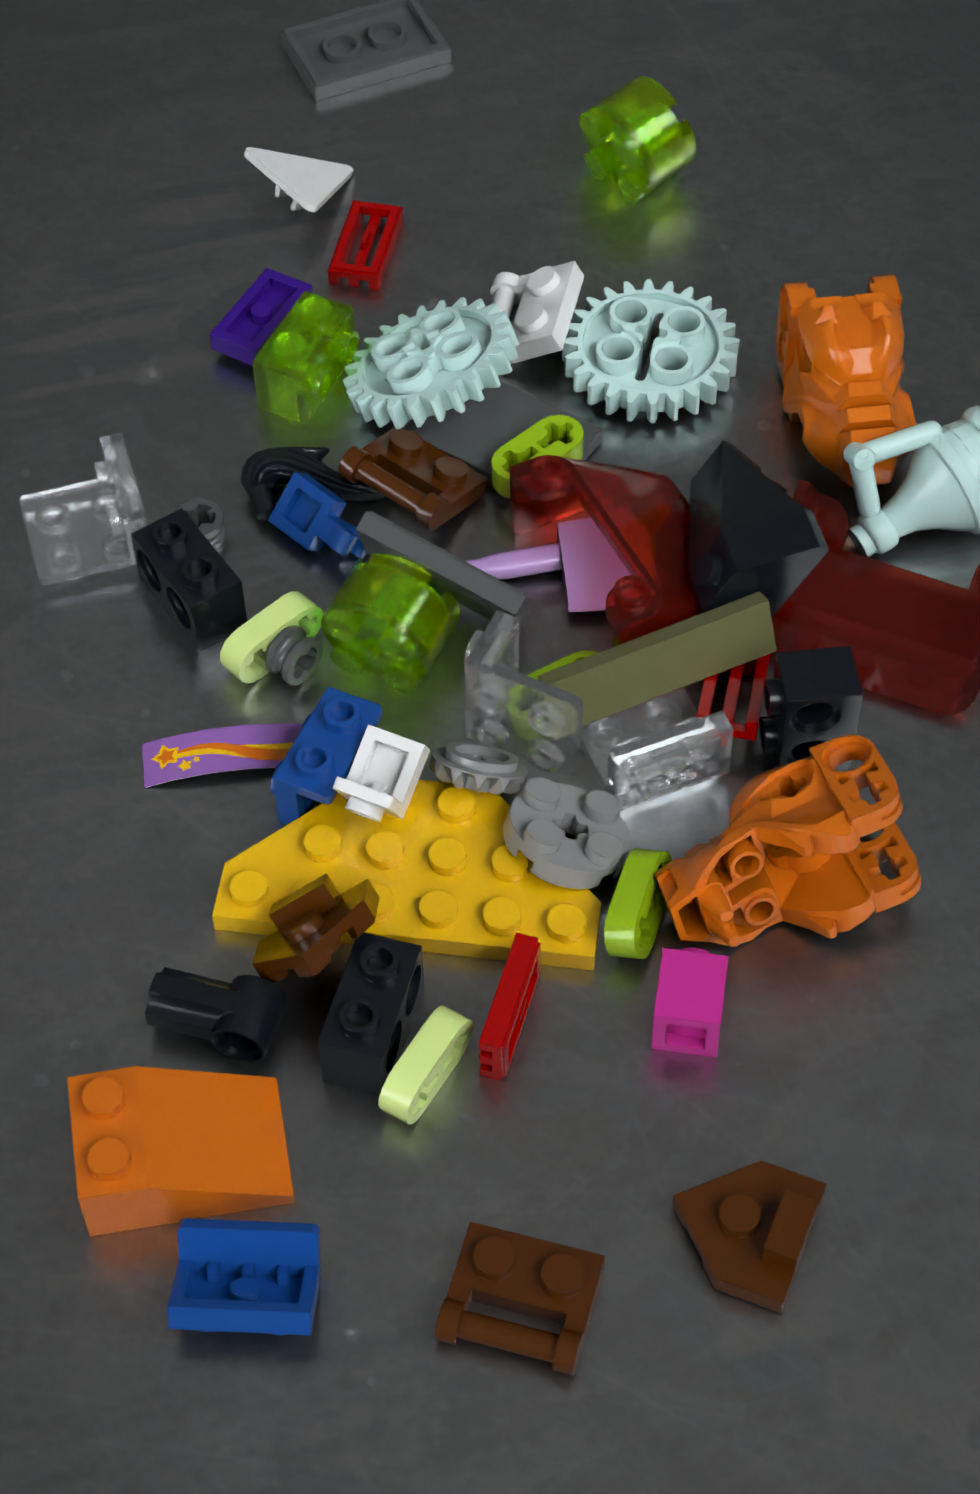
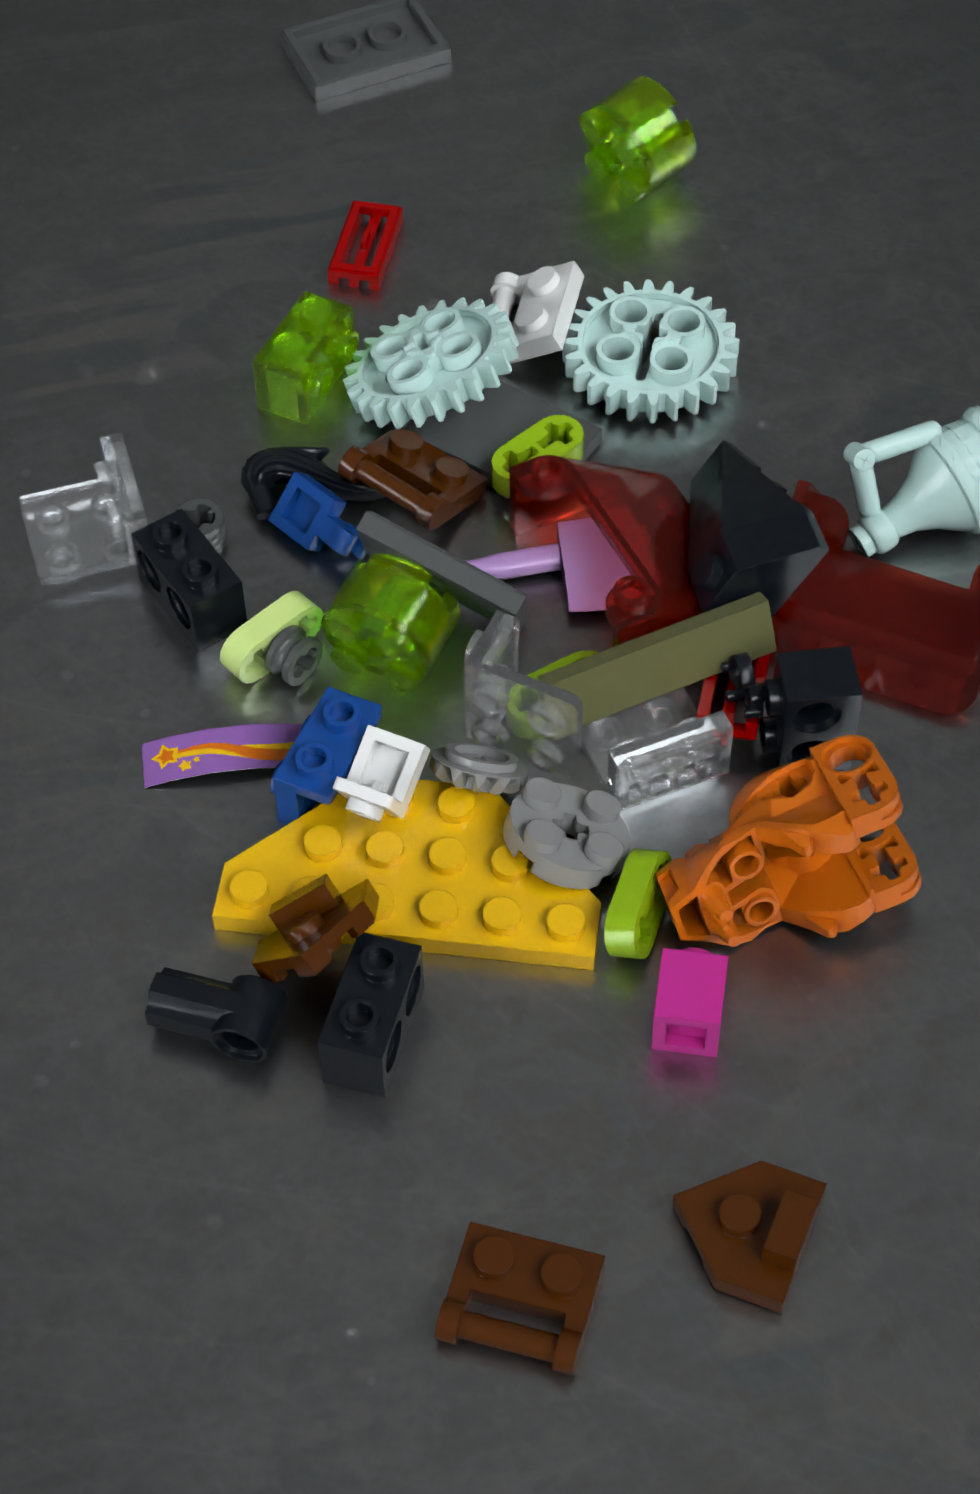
(175, 1146): orange slope -> none
(246, 1277): blue bracket -> none
(257, 315): dark purple plate -> none
(302, 178): white piece -> none
(425, 1064): yellowish green beam -> none
(510, 1007): red tile -> none
(743, 678): none -> black piece
(844, 370): orange animal -> none

